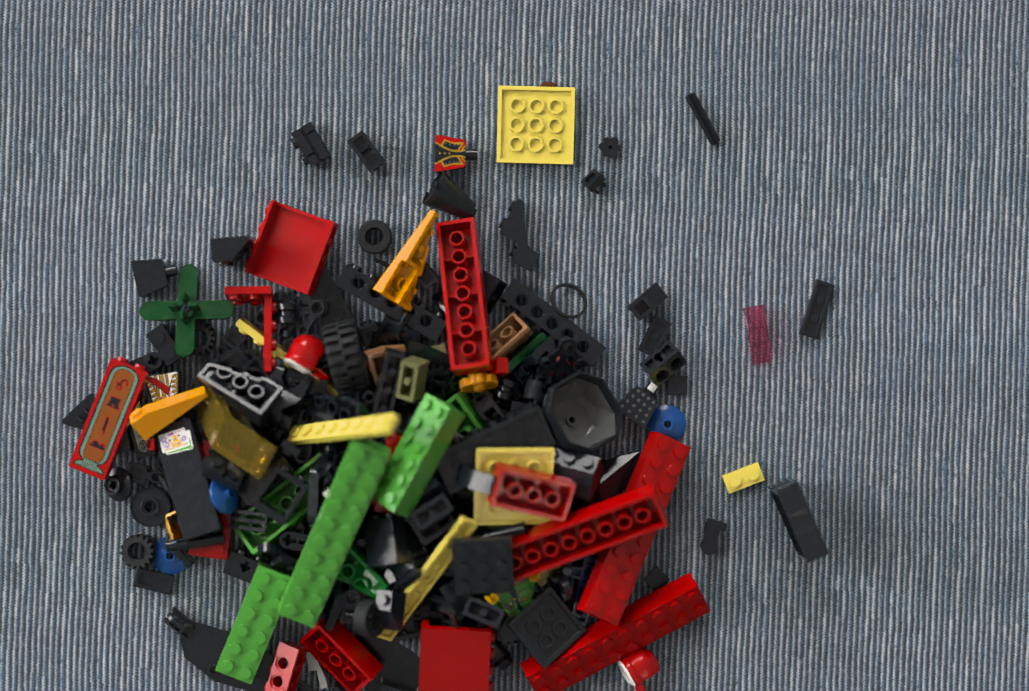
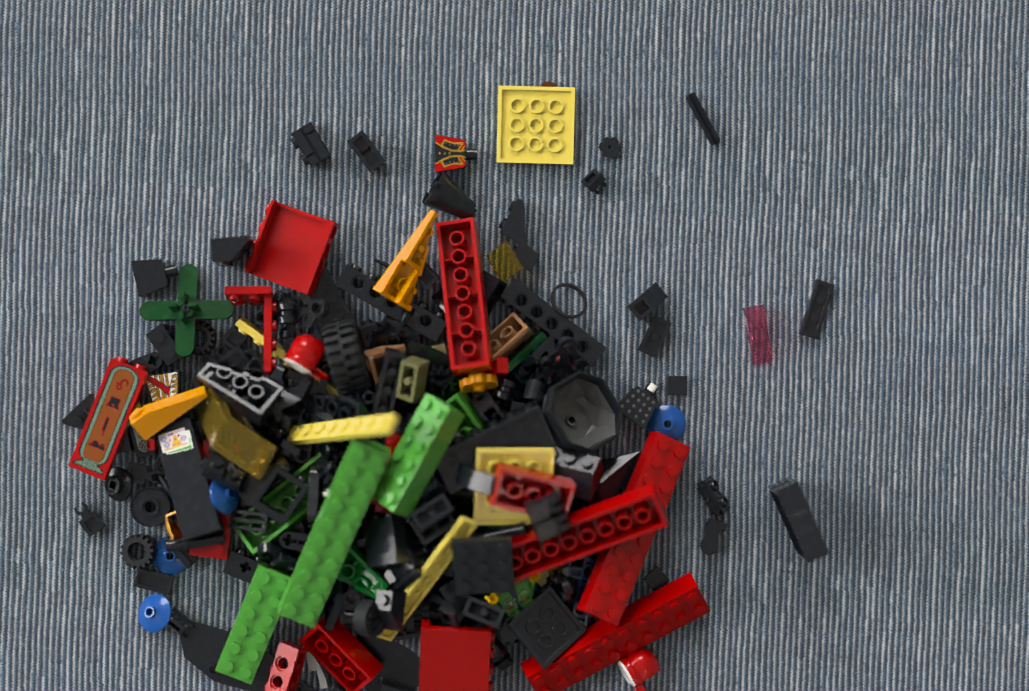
(91, 521): none -> black plate
(160, 615): none -> blue dish
(374, 225): black tyre -> none
(504, 261): none -> clear yellow piece
(543, 524): none -> black legs
(663, 363): black brick -> none
(710, 488): none -> black hinge
(743, 477): light yellow plate -> none

